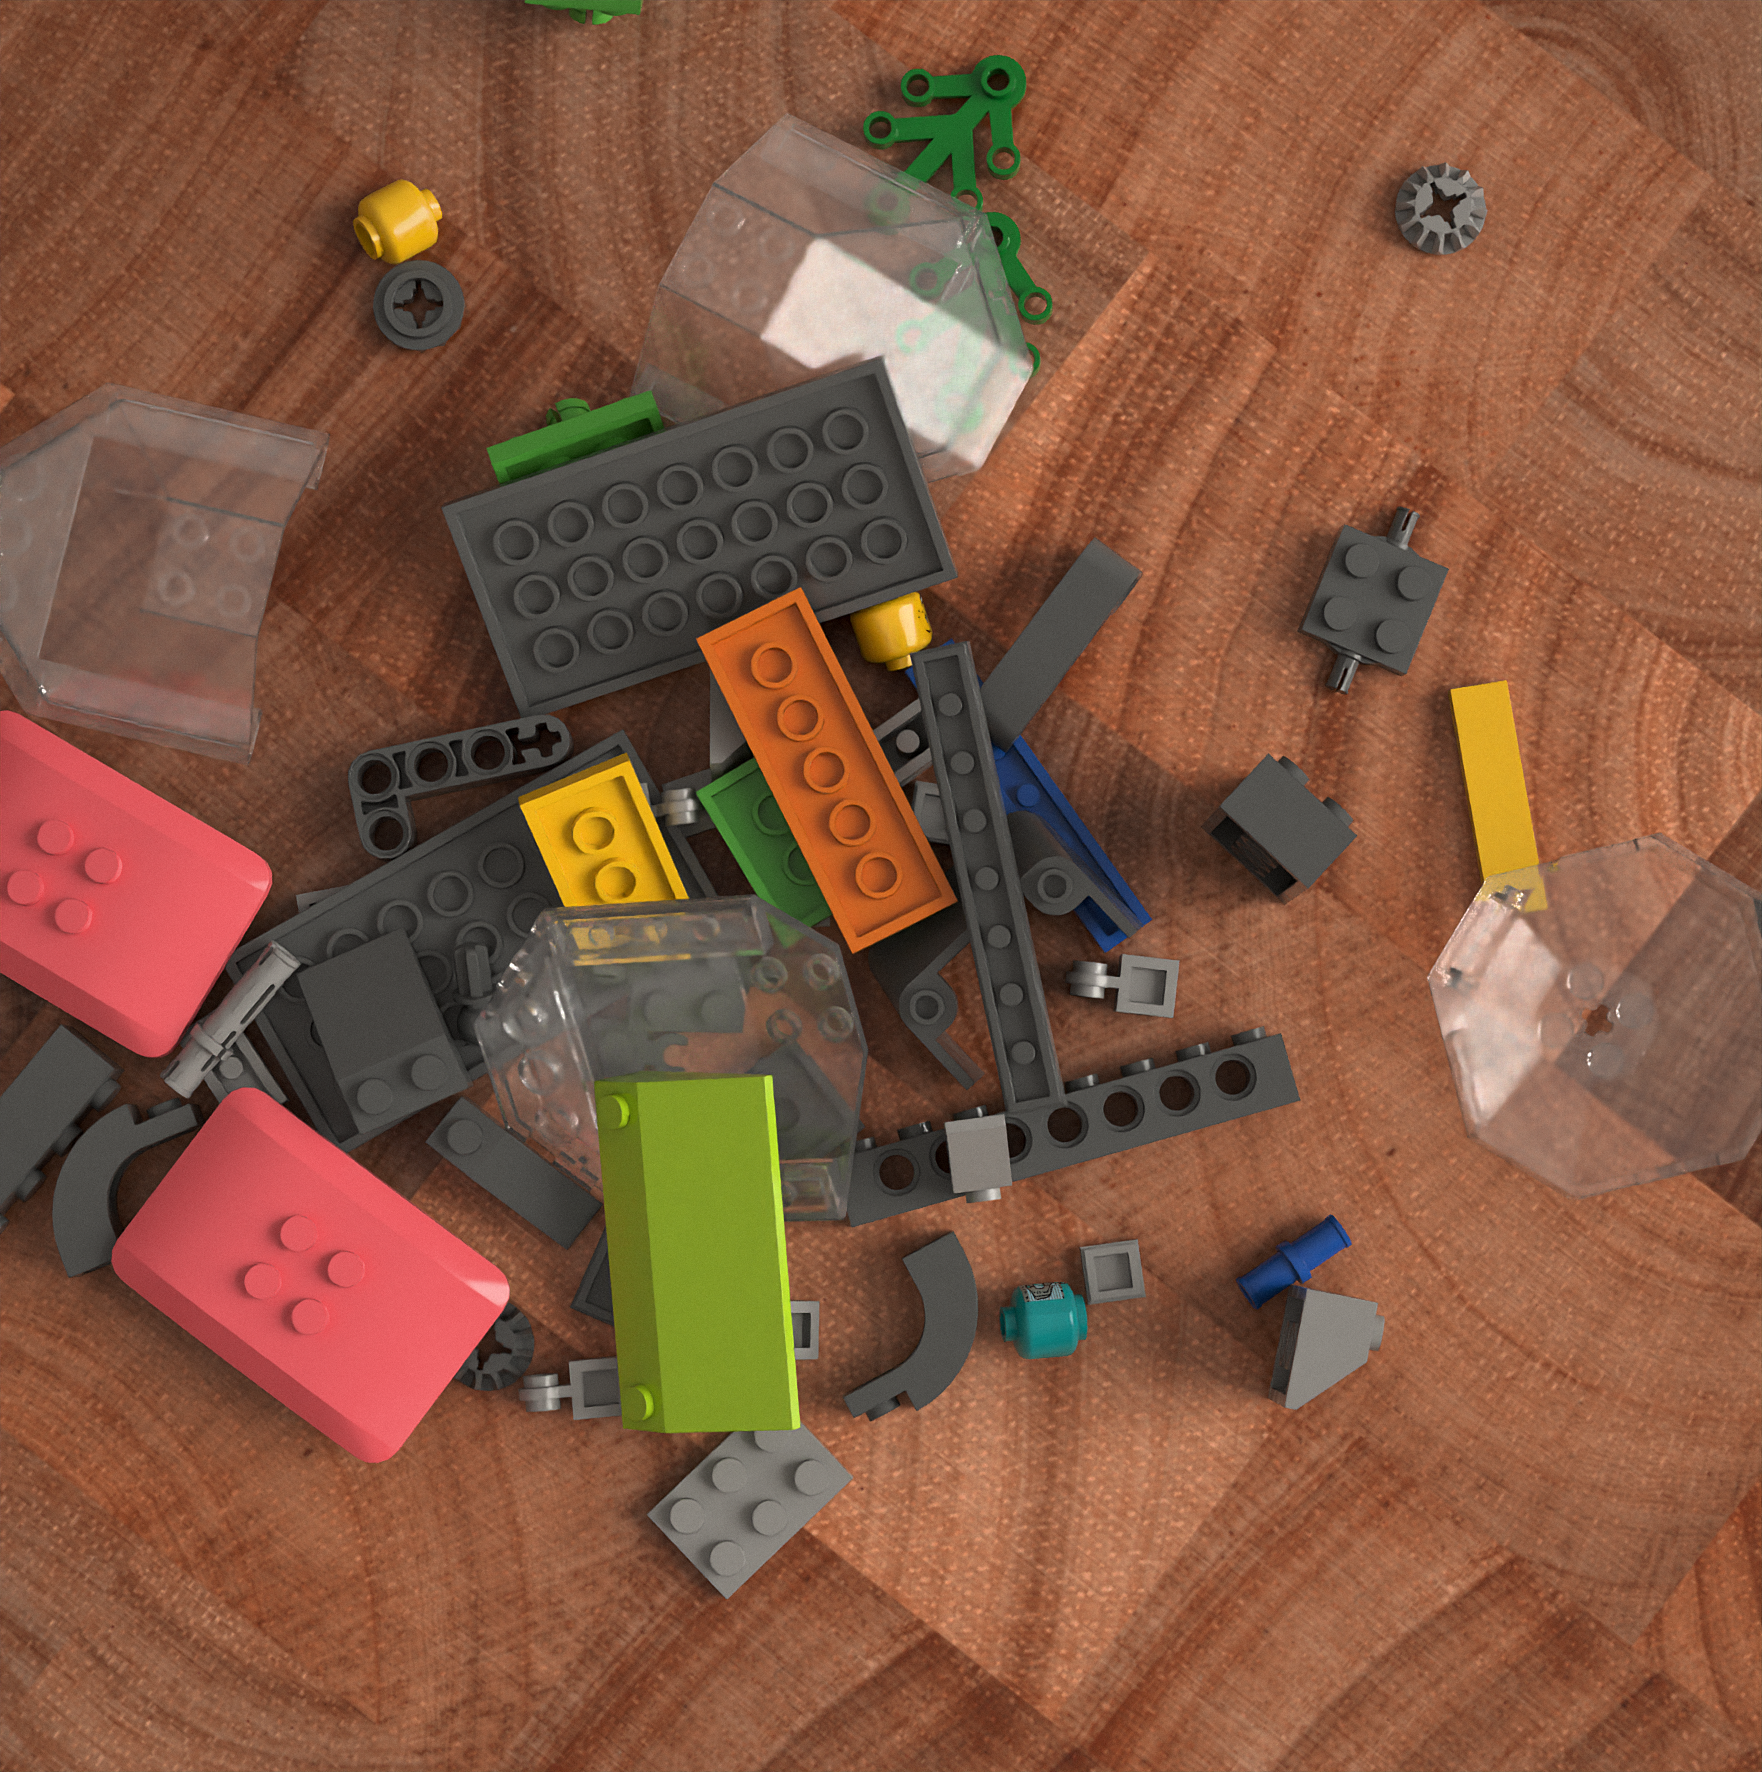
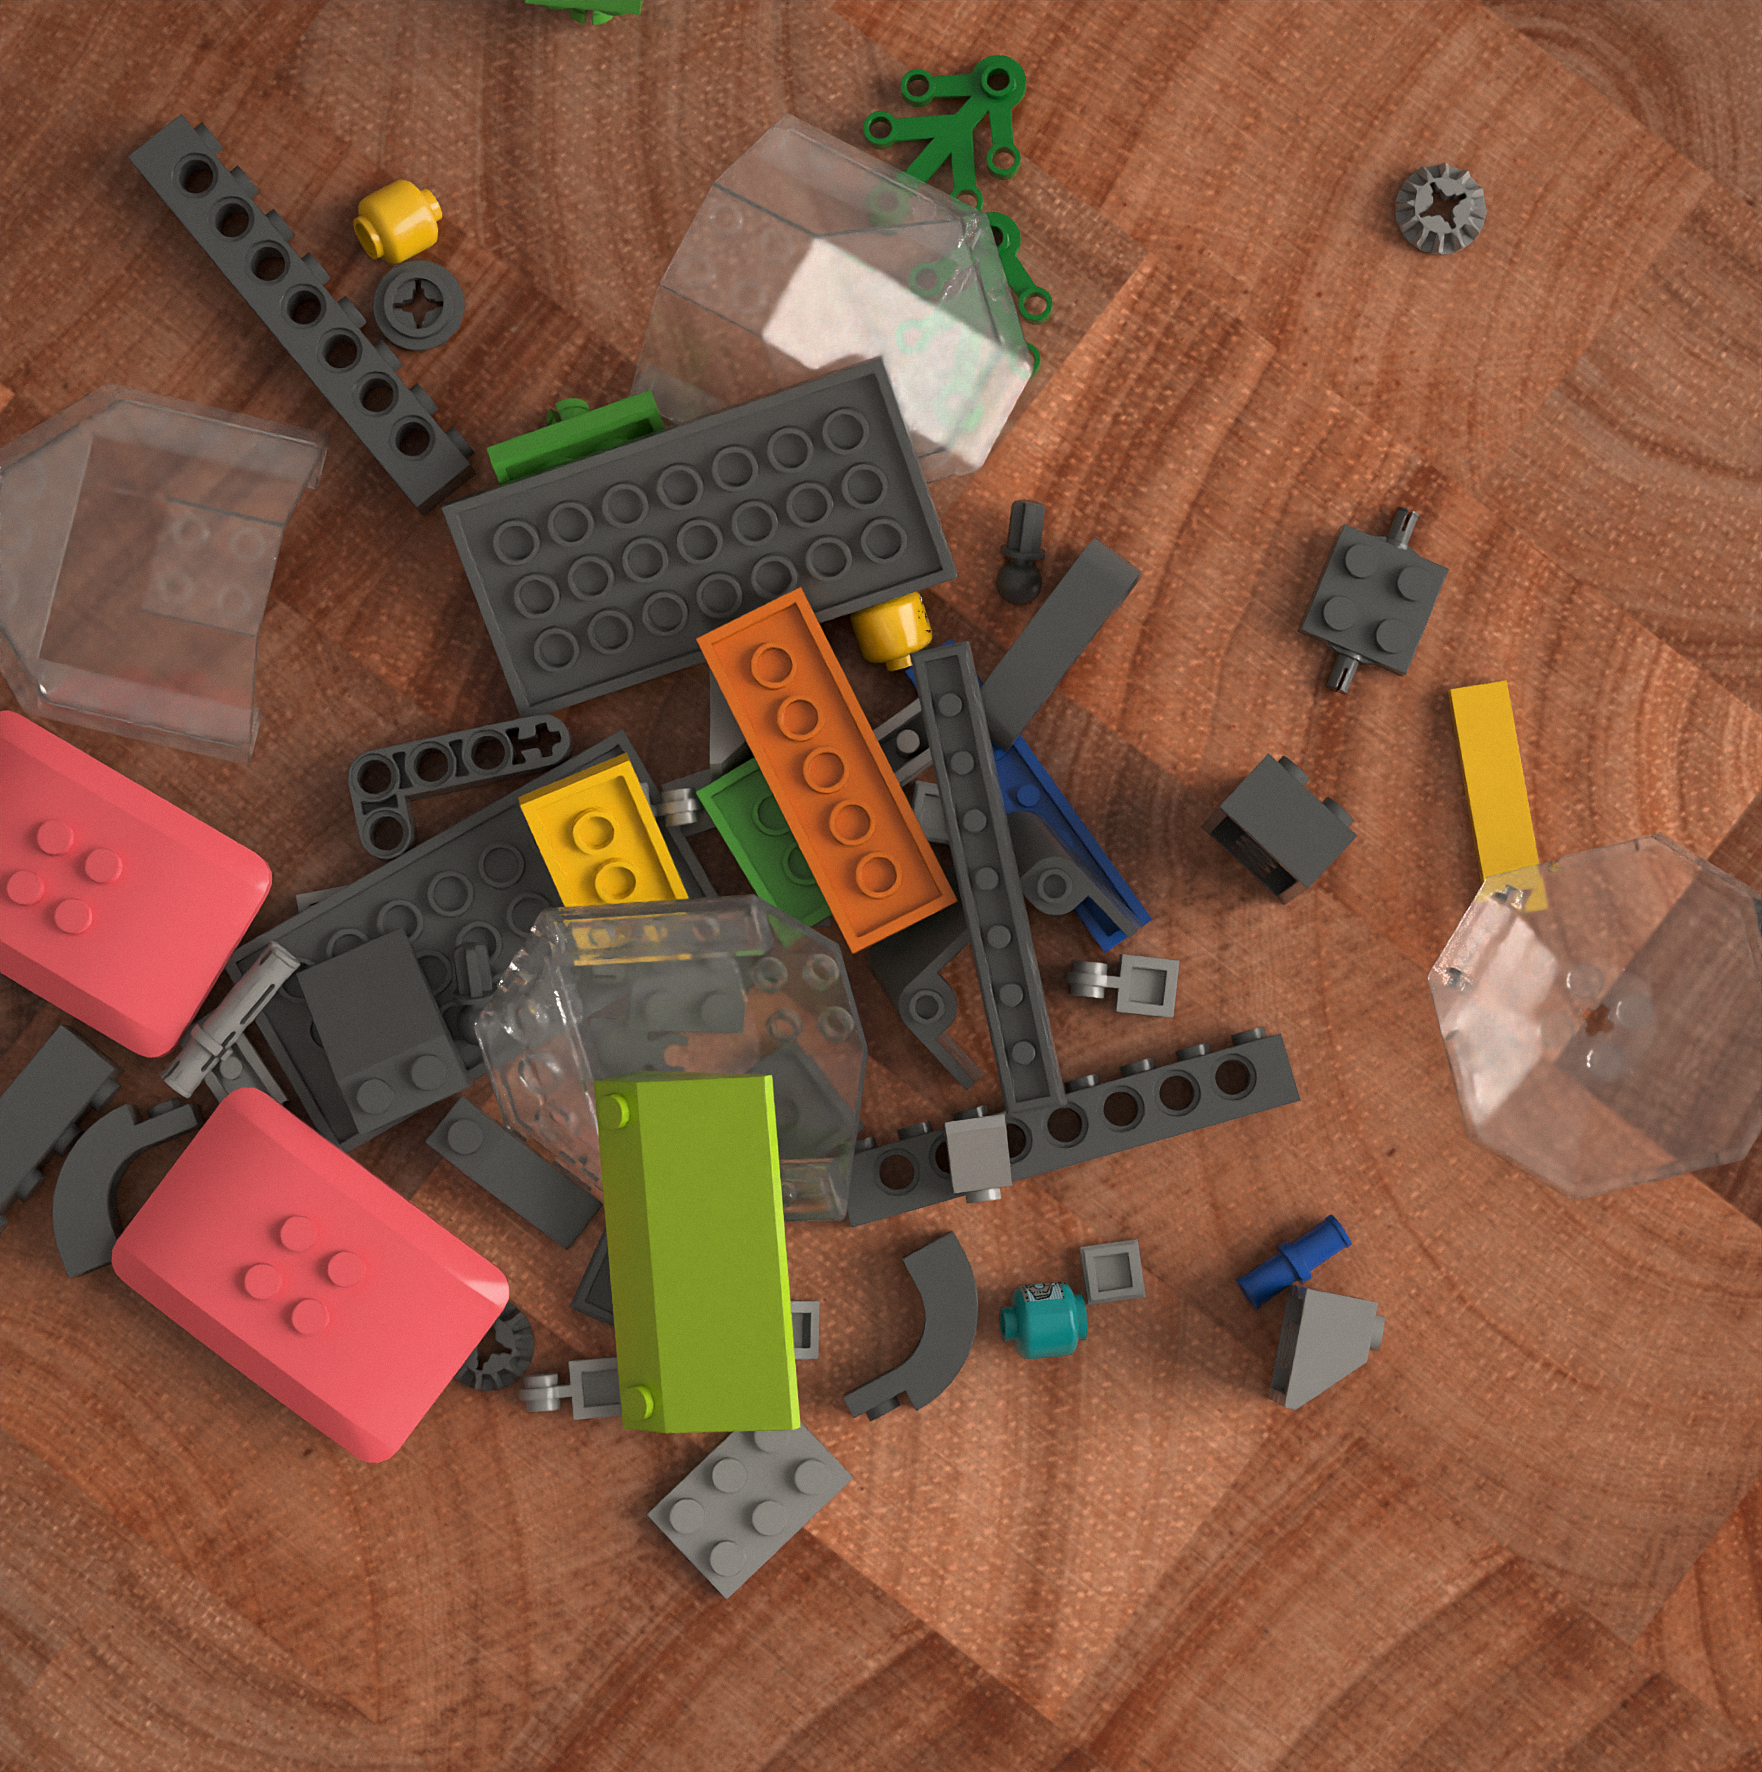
(167, 165): none -> dark grey brick
(1019, 579): none -> dark grey axle

